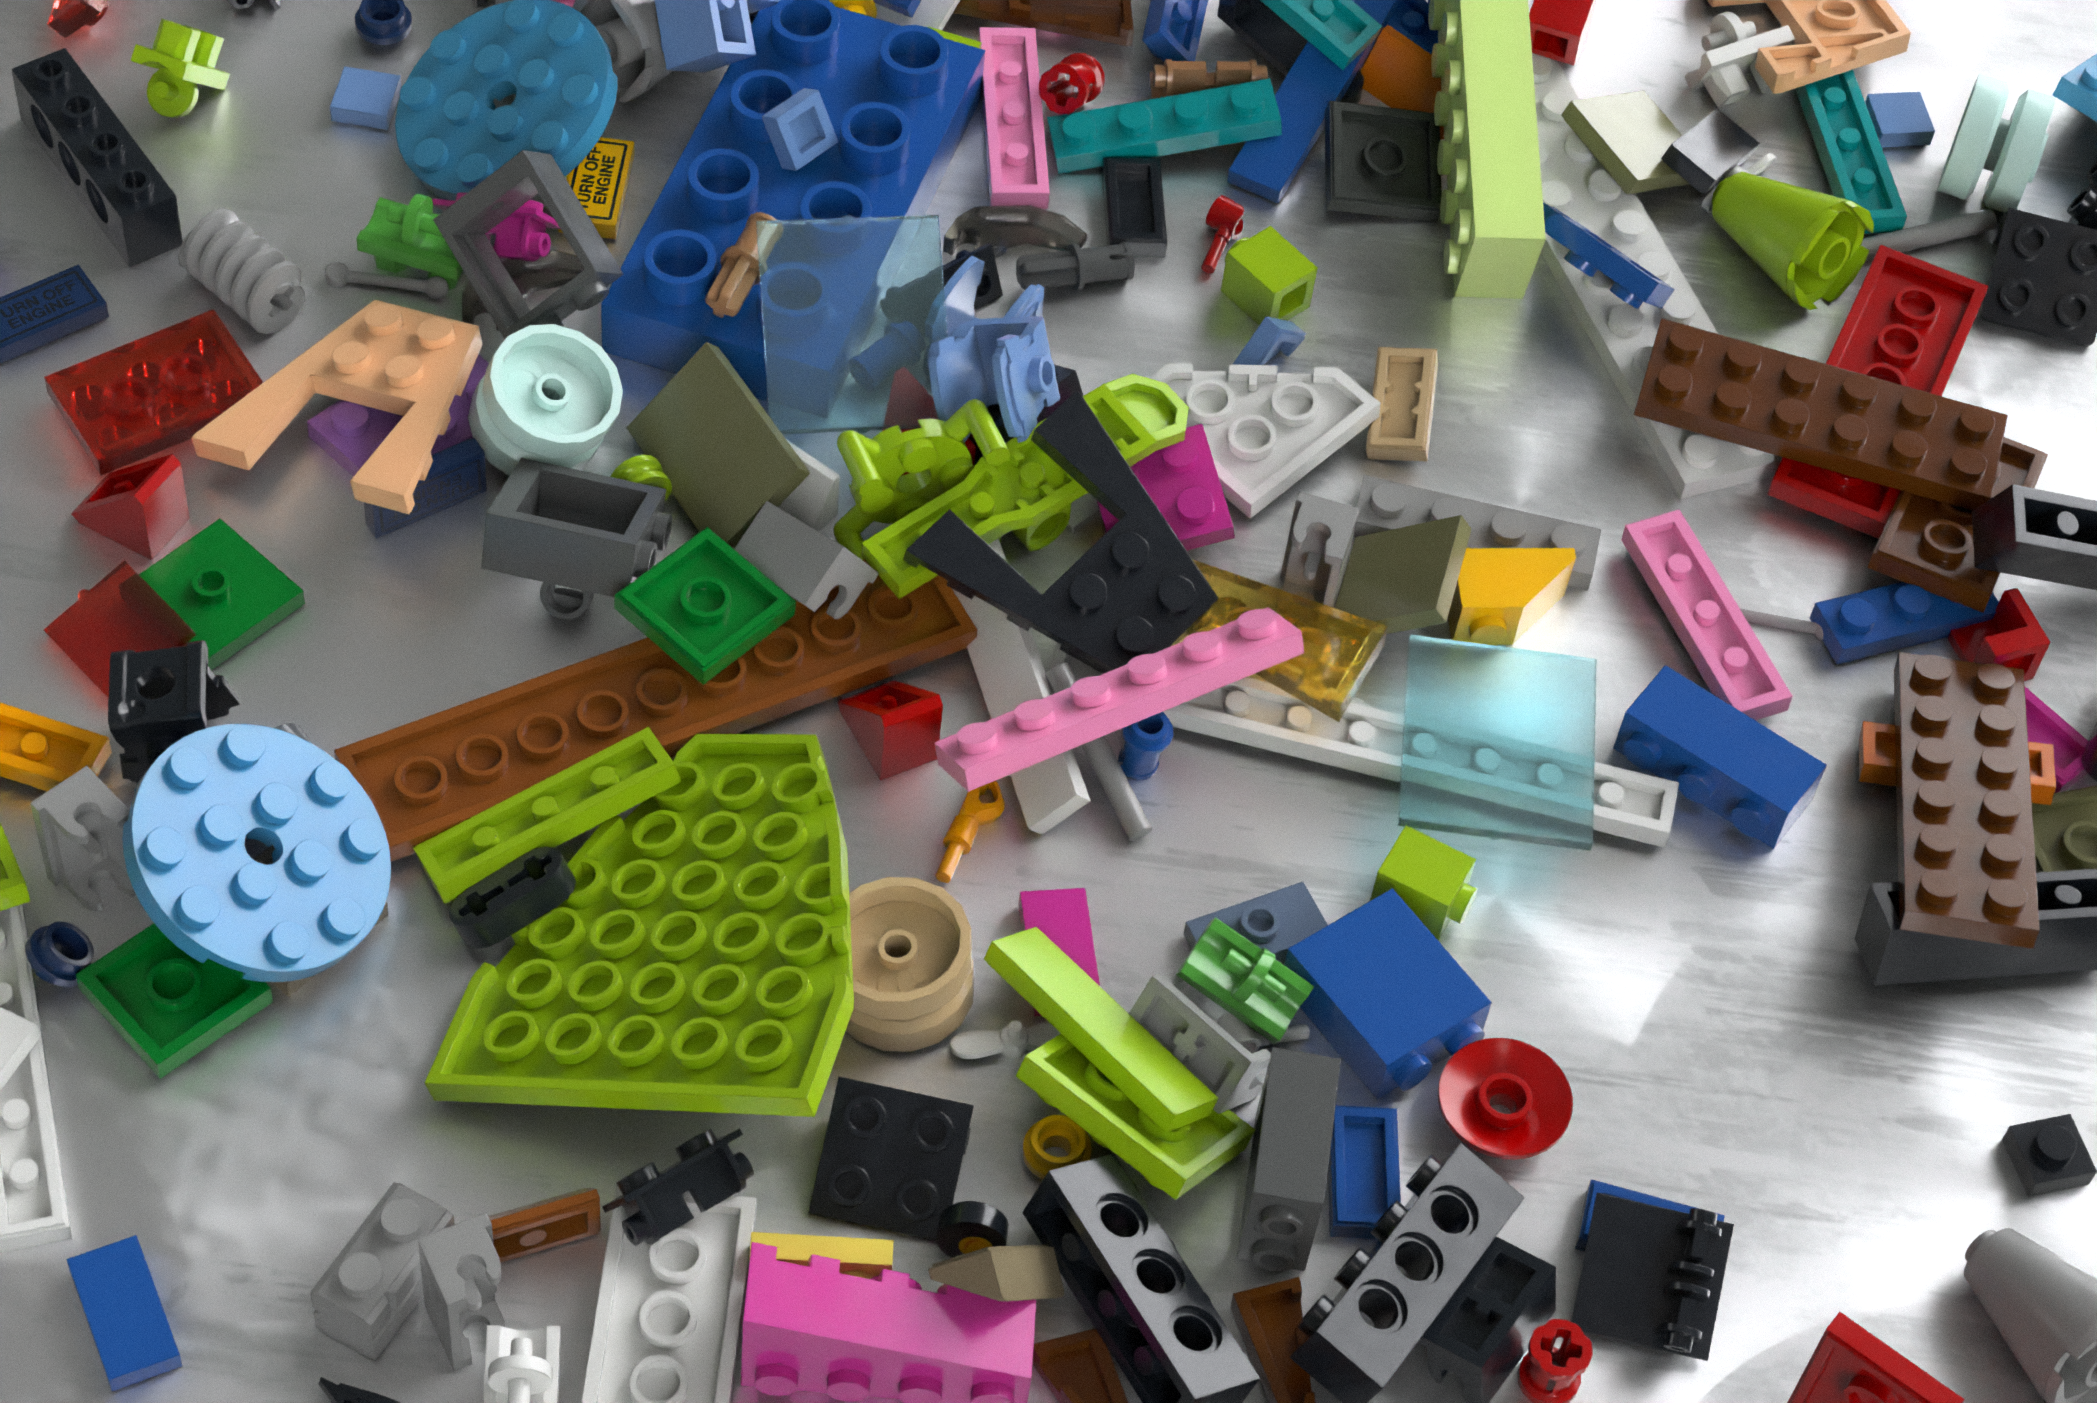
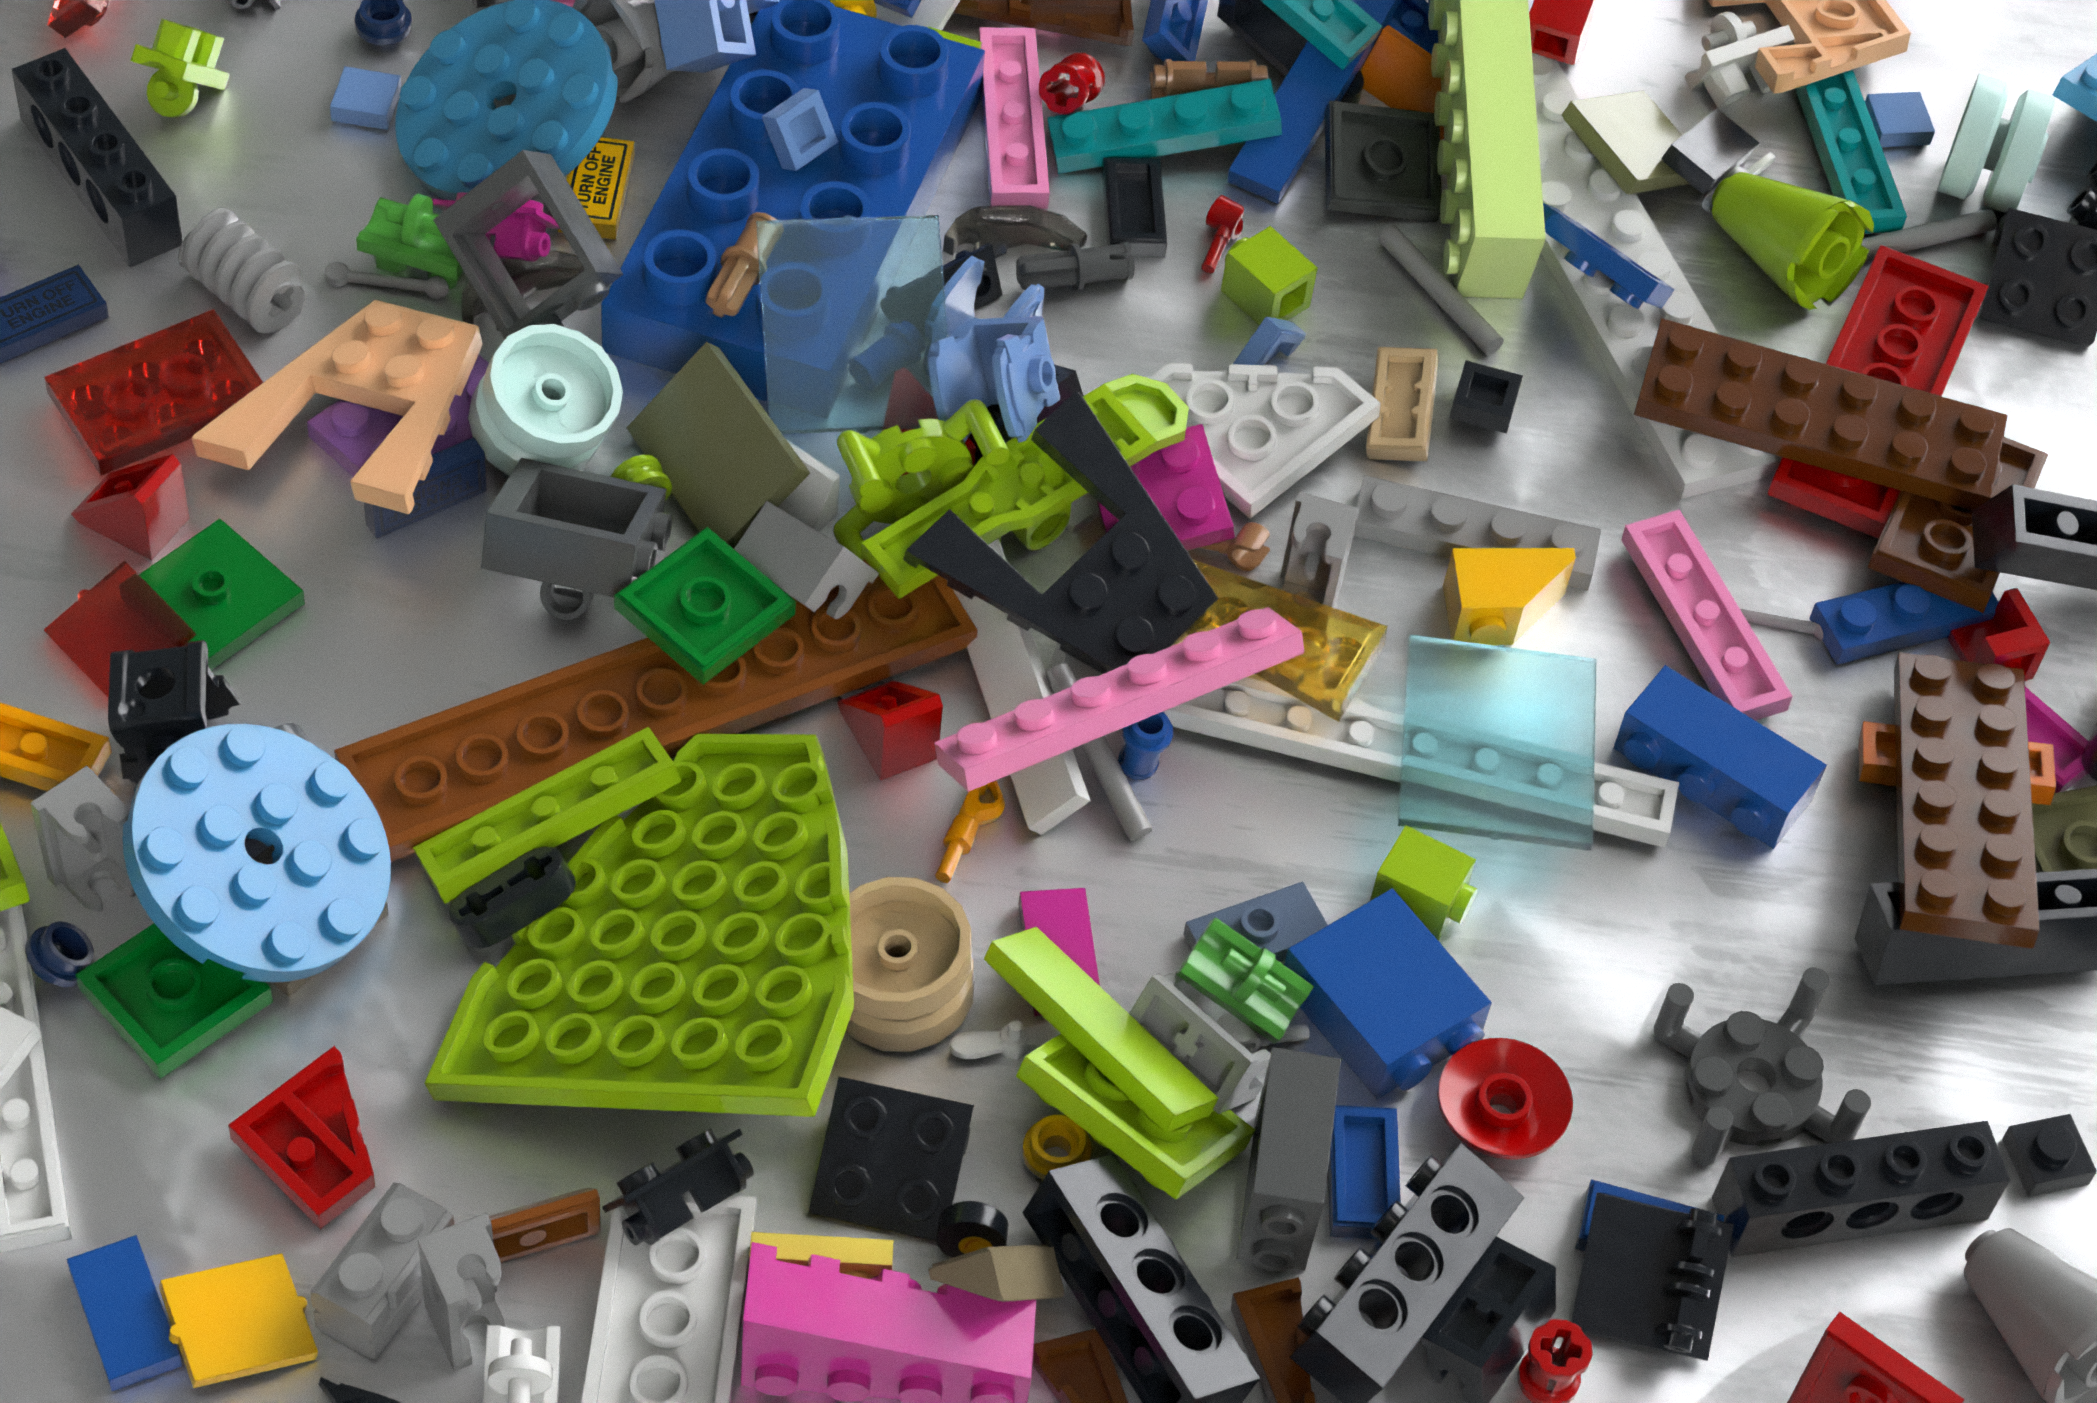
(237, 1320): none -> yellow piece
(310, 1140): none -> red wing
(1247, 548): none -> medium nougat hand
(1405, 574): olive tile -> none
(1441, 290): none -> light grey bar
(1486, 396): none -> black plate
(1764, 1048): none -> dark grey plate
(1861, 1188): none -> black brick

